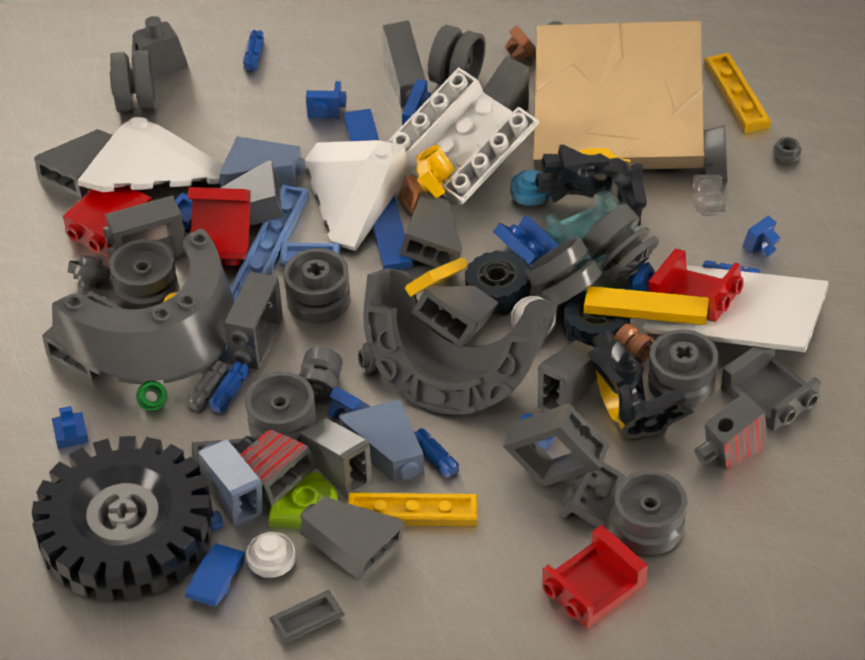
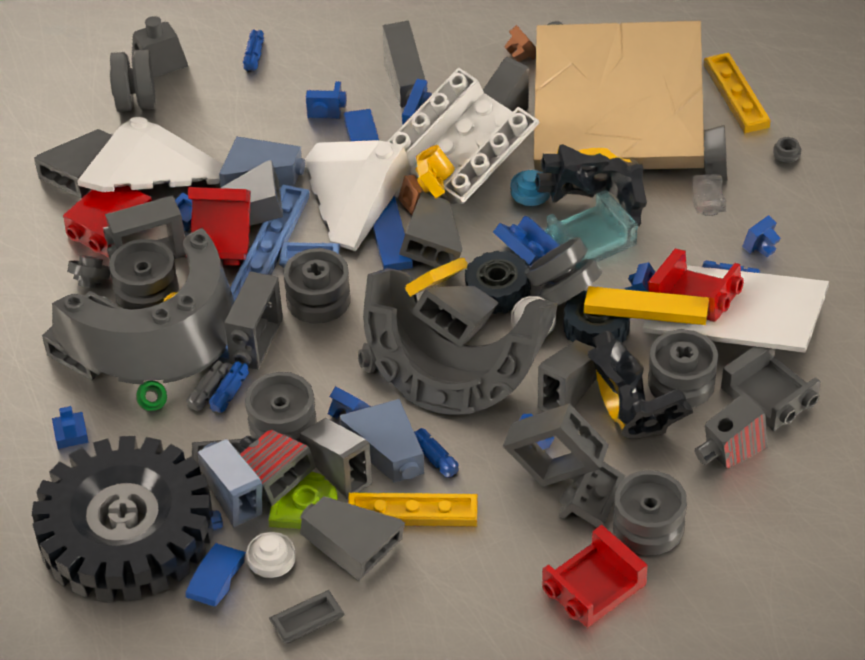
(322, 370): dark grey wheel -> none
(455, 50): dark grey wheel -> none
(616, 239): dark grey wheel -> none
(636, 344): nougat wheel -> none

